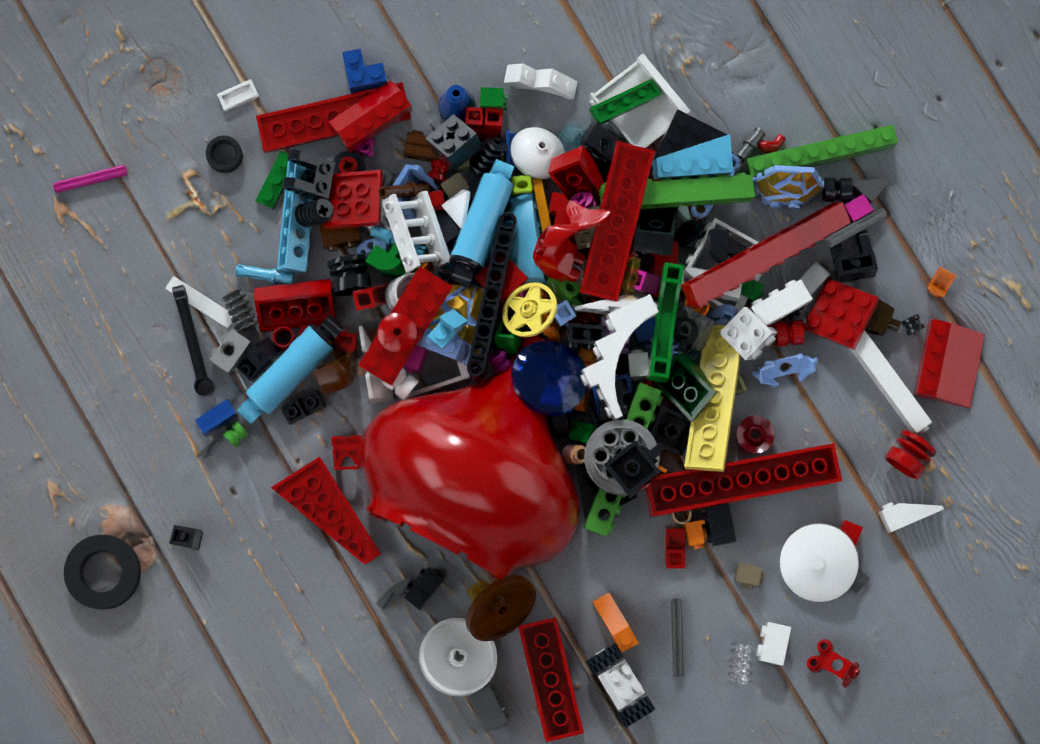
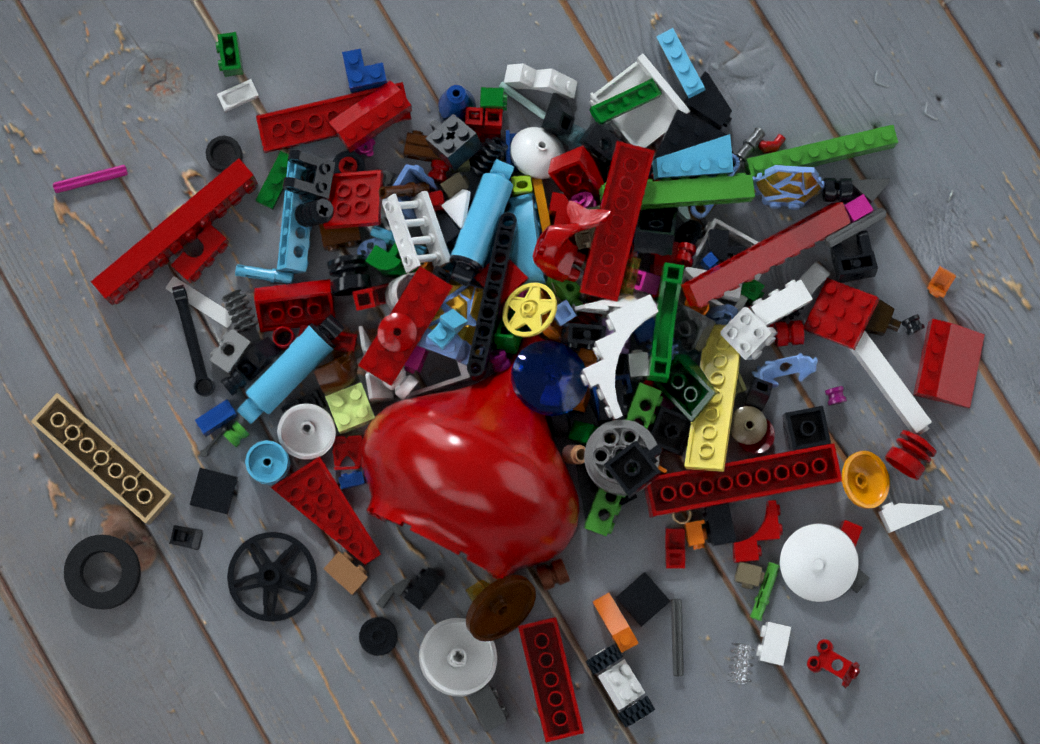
(103, 459): none -> tan brick
(175, 232): none -> red brick
(191, 267): none -> red arch
(213, 491): none -> black tile
(230, 54): none -> green brick
(234, 382): none -> black wheel
(257, 458): none -> medium azure wheel
(272, 576): none -> black wheel
(306, 442): none -> white dish
(346, 573): none -> medium nougat brick
(348, 481): none -> blue piece
(350, 408): none -> yellowish green brick
(378, 636): none -> black tile
(524, 101): none -> light aqua bar
(552, 574): none -> copper wheel
(559, 116): none -> black slope
(642, 599): none -> black tile
(680, 63): none -> medium azure plate
(685, 254): none -> red wheel
(709, 261): none -> blue piece
(710, 104): none -> black slope
(739, 429): none -> dark tan dish
(758, 394): none -> black brick
(762, 598): none -> bright green pin
(769, 530): none -> red arch
(806, 428): none -> black brick
(835, 395): none -> magenta wheel
(865, 479): none -> light orange dish

